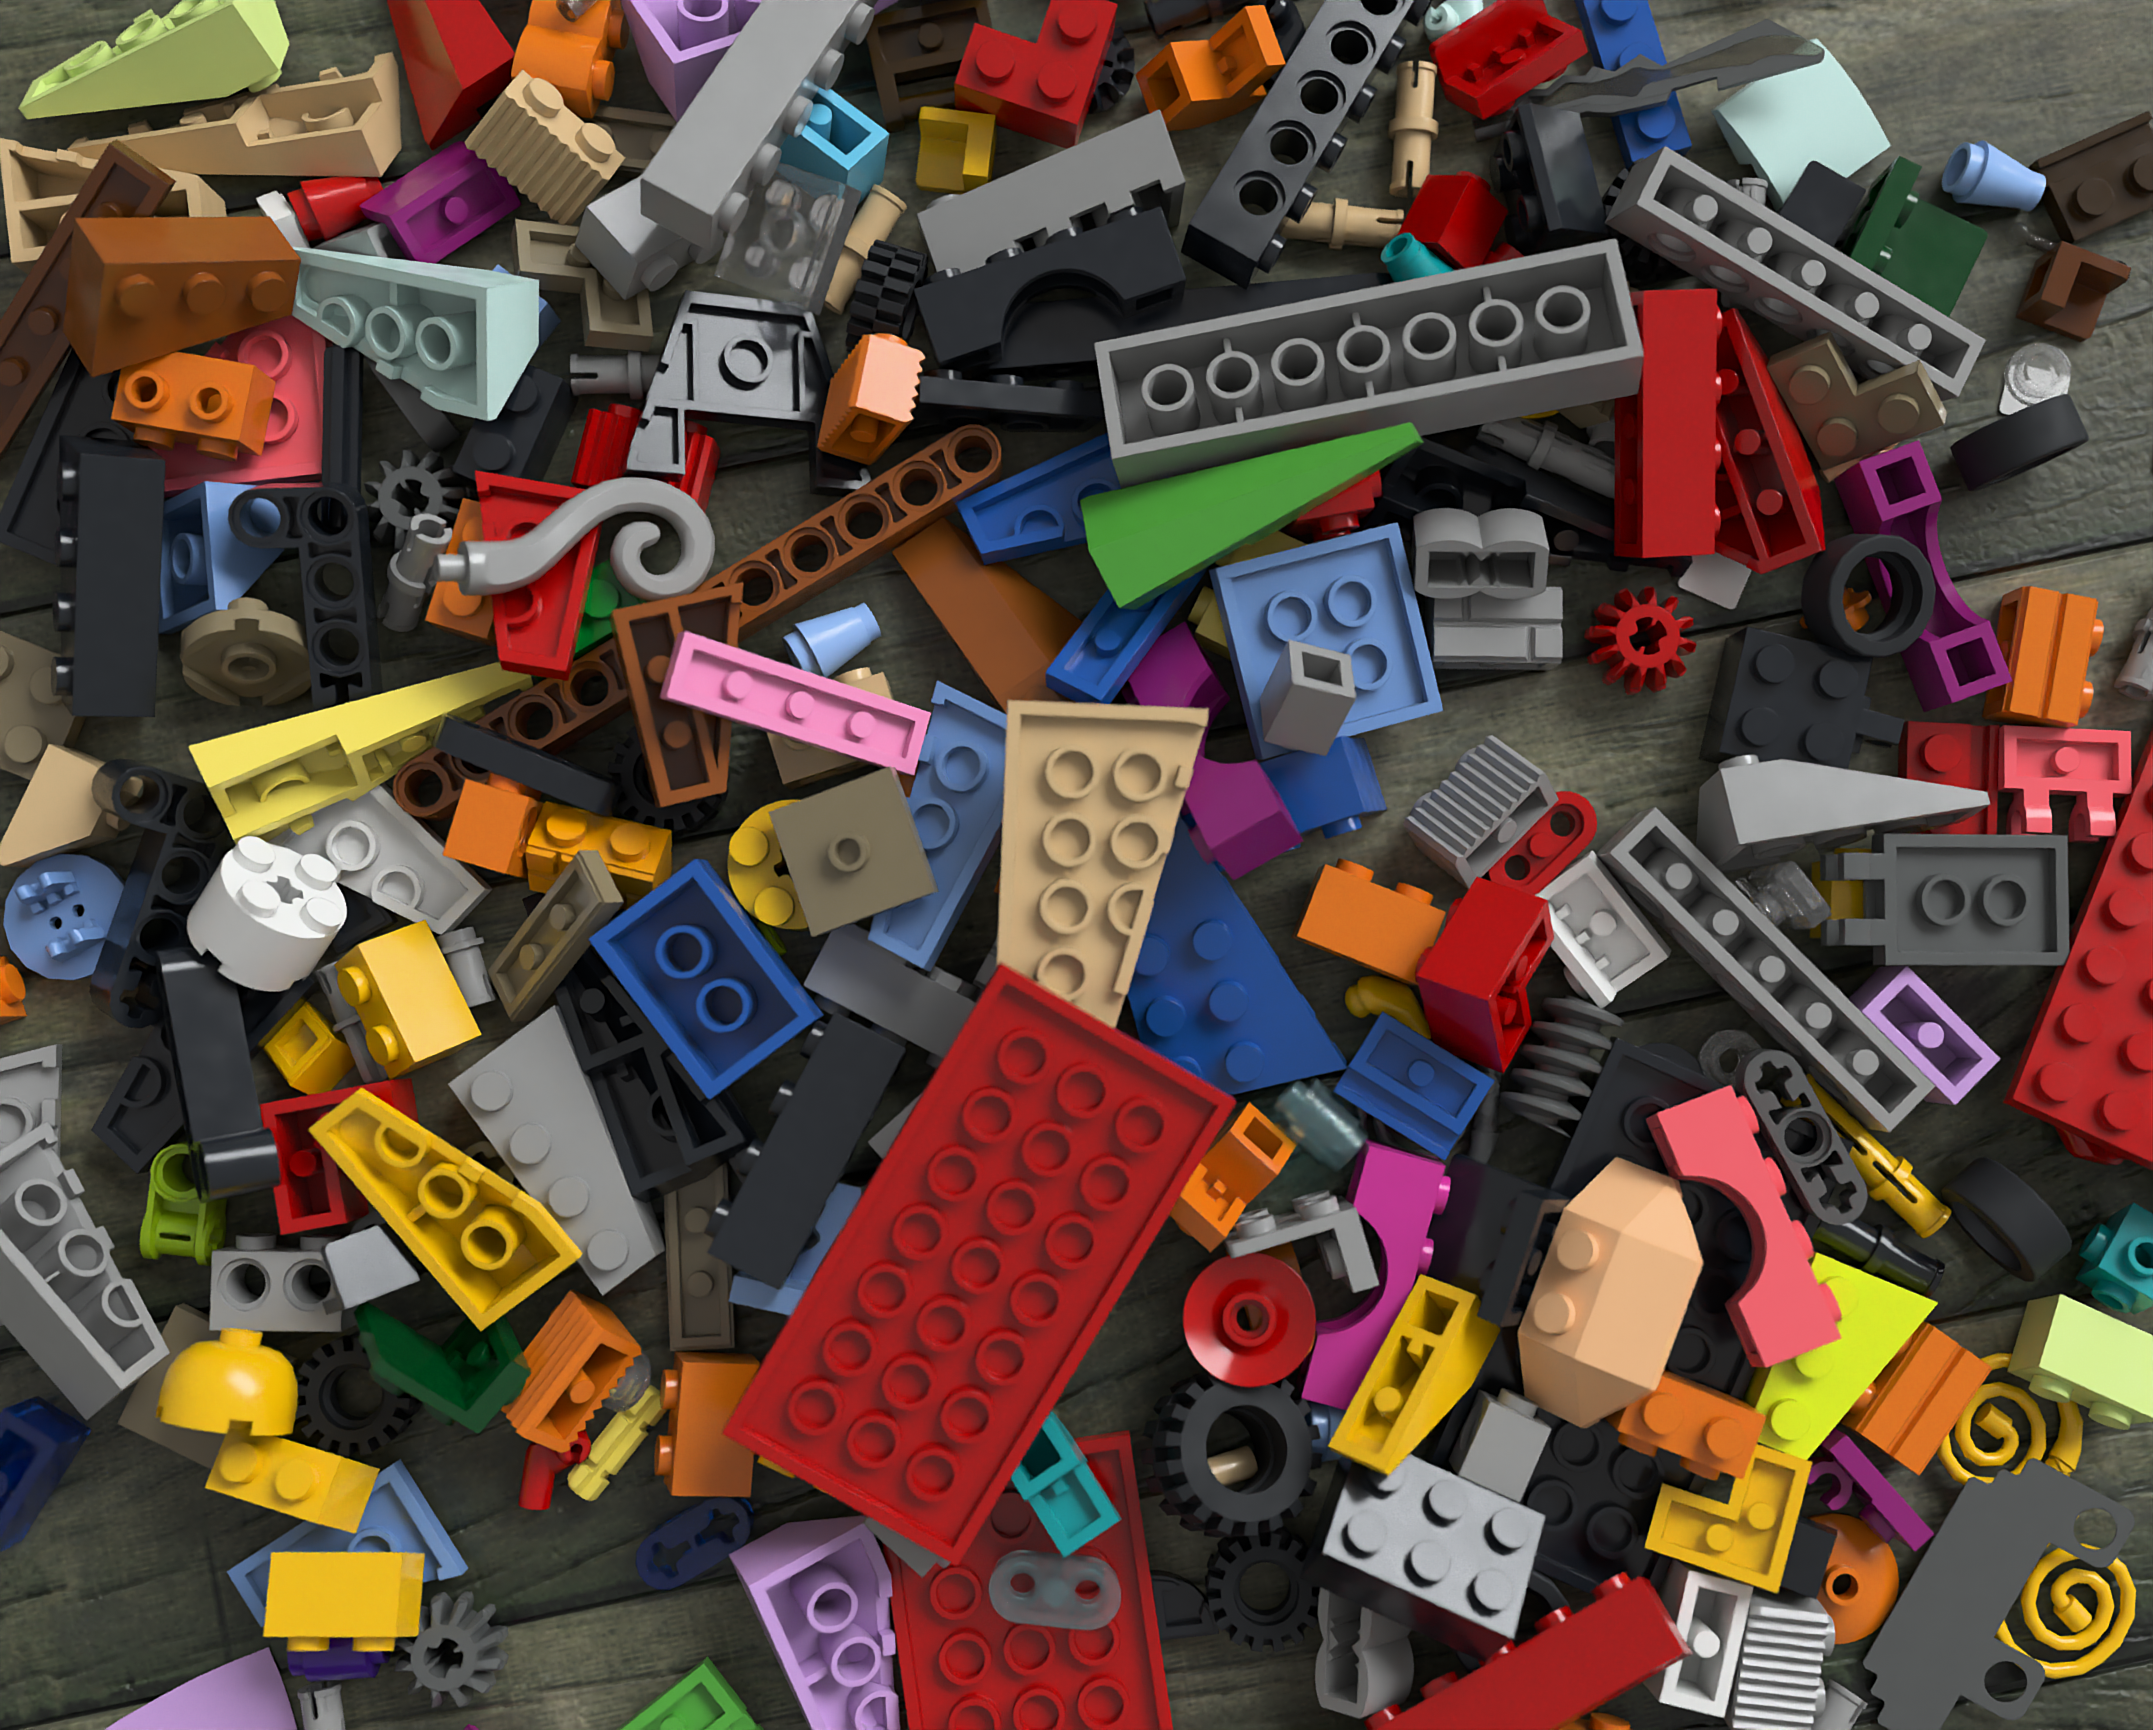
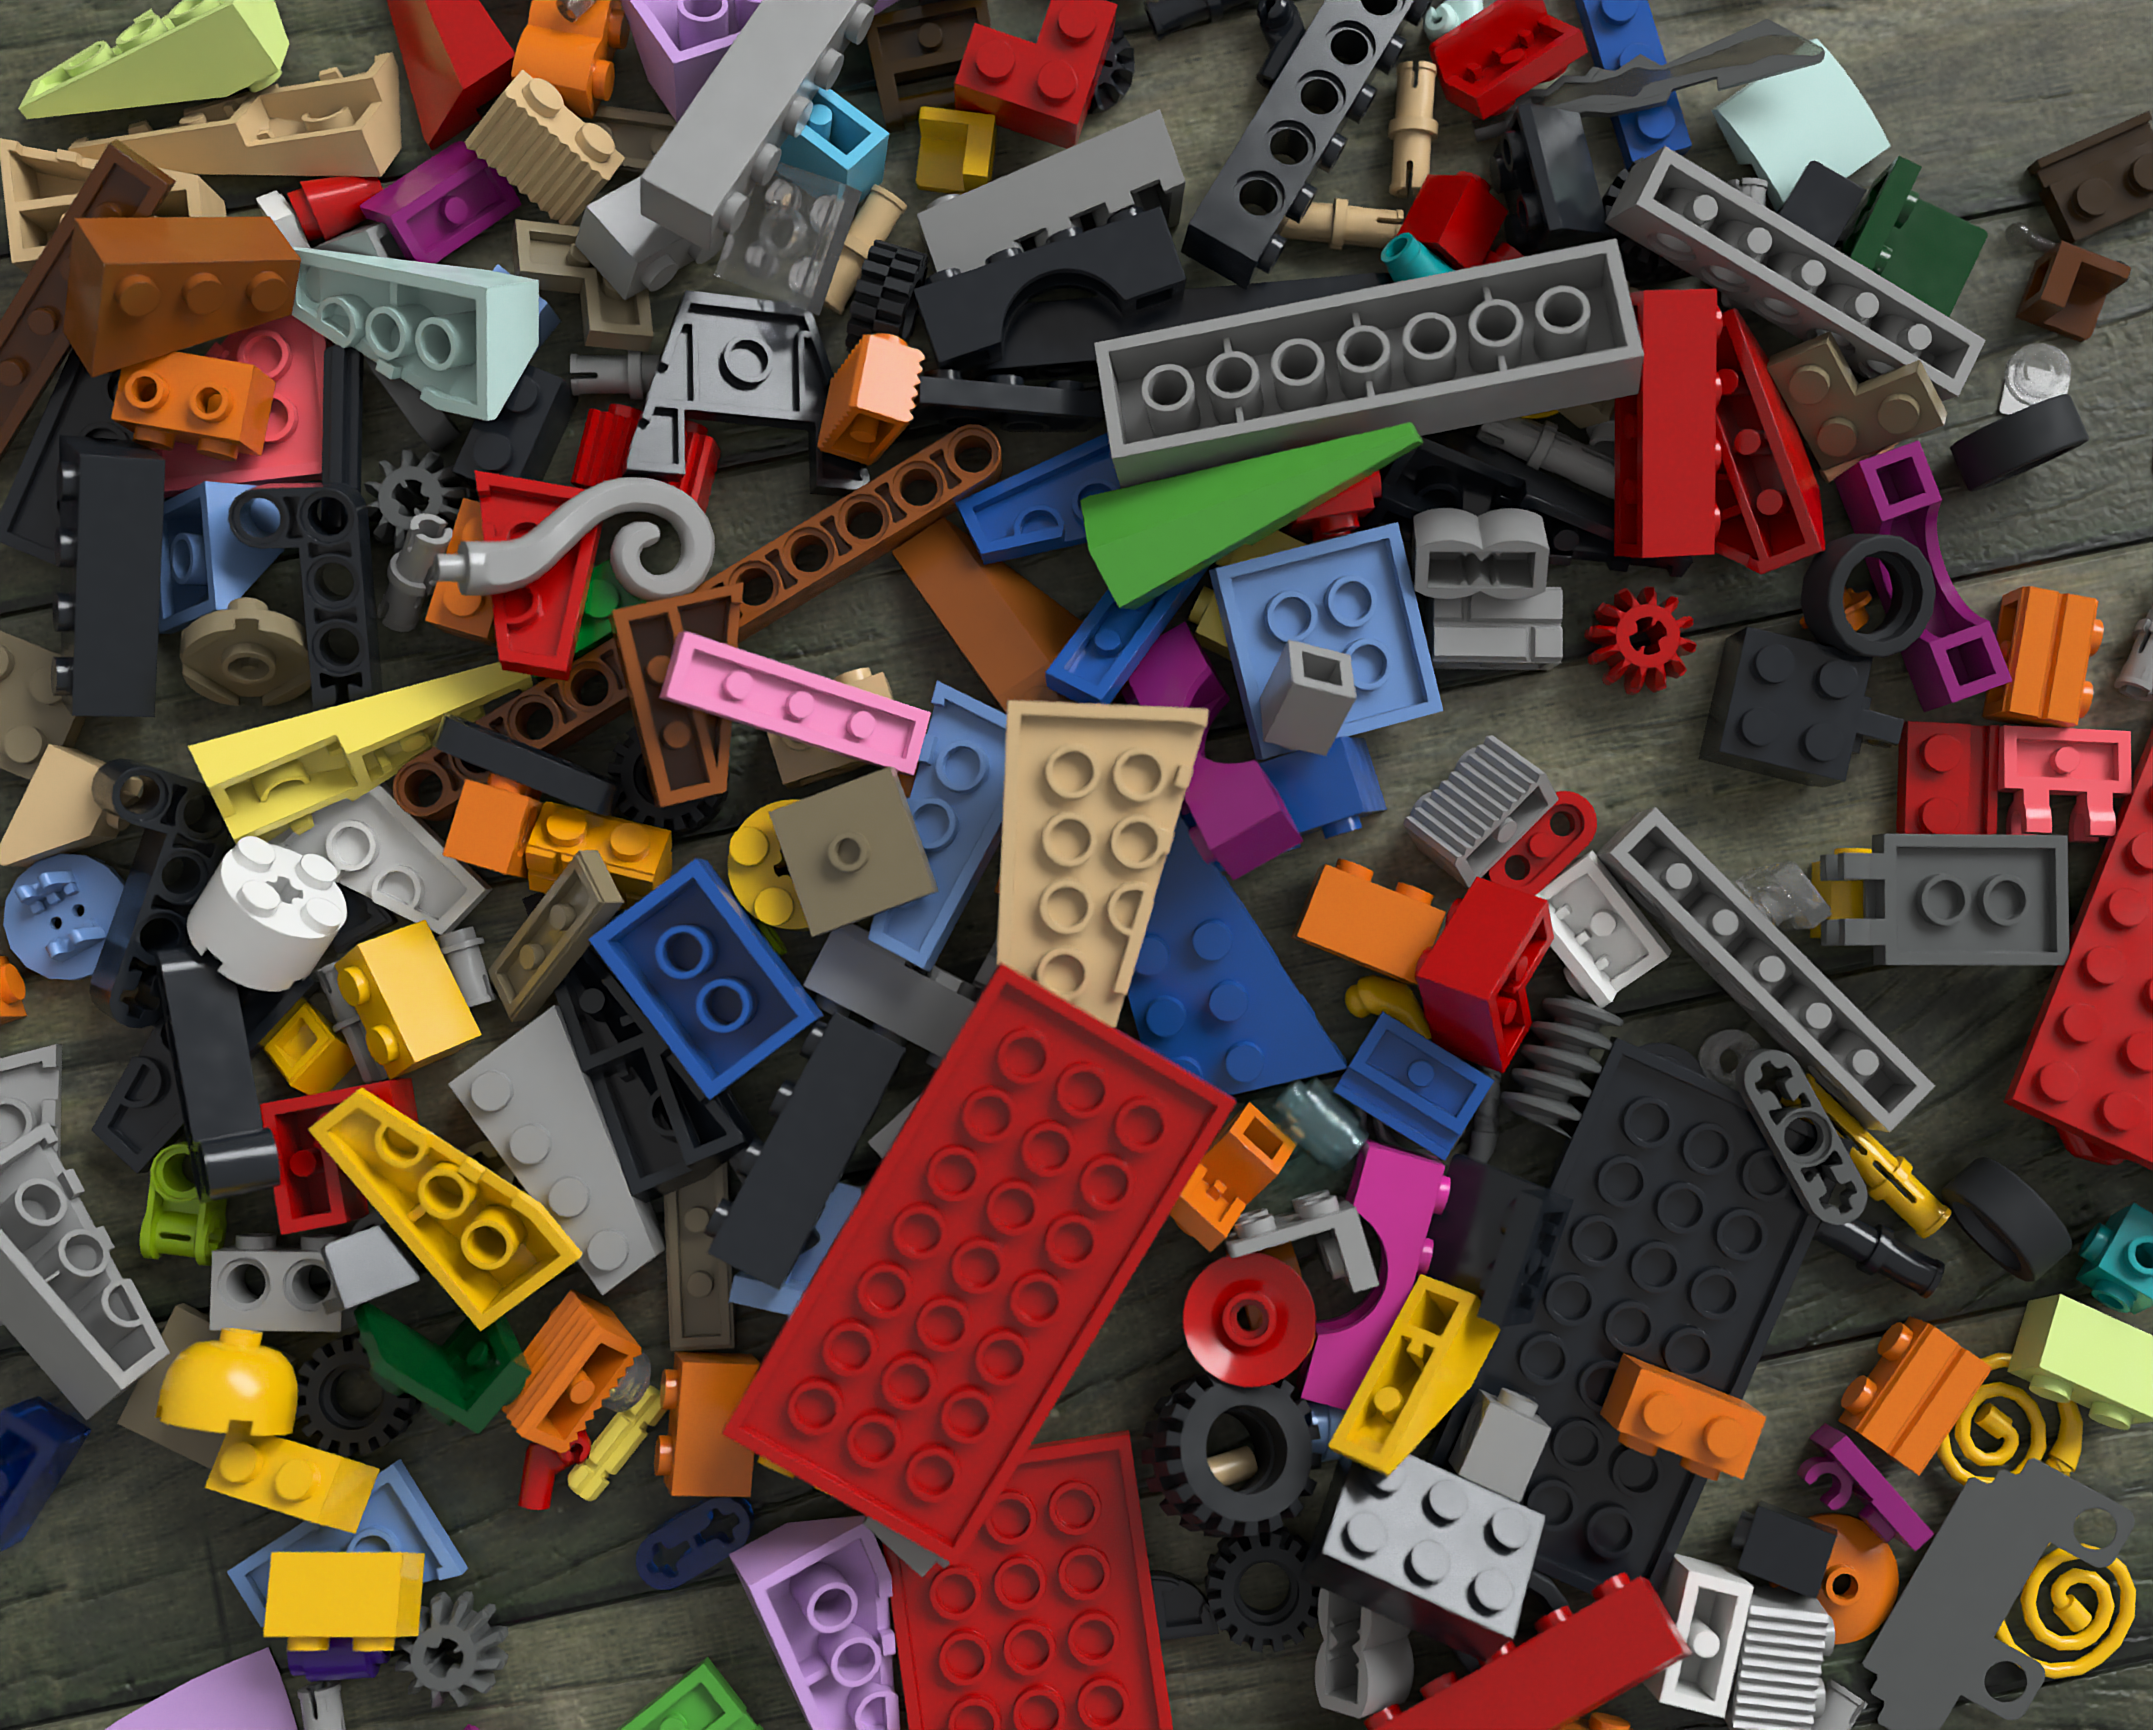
(831, 639): light blue cone -> none
(1054, 1596): clear light blue plate -> none
(1063, 1488): teal brick -> none
(1213, 77): orange brick -> none
(1609, 1295): light nougat wedge -> none
(1716, 579): white sticker -> none
(1739, 1539): yellow plate -> none
(1778, 806): light grey wedge -> none
(1779, 1304): coral arch -> none
(1817, 1388): neon yellow wedge -> none
(1925, 1032): lavender brick -> none
(1991, 178): light blue cone -> none

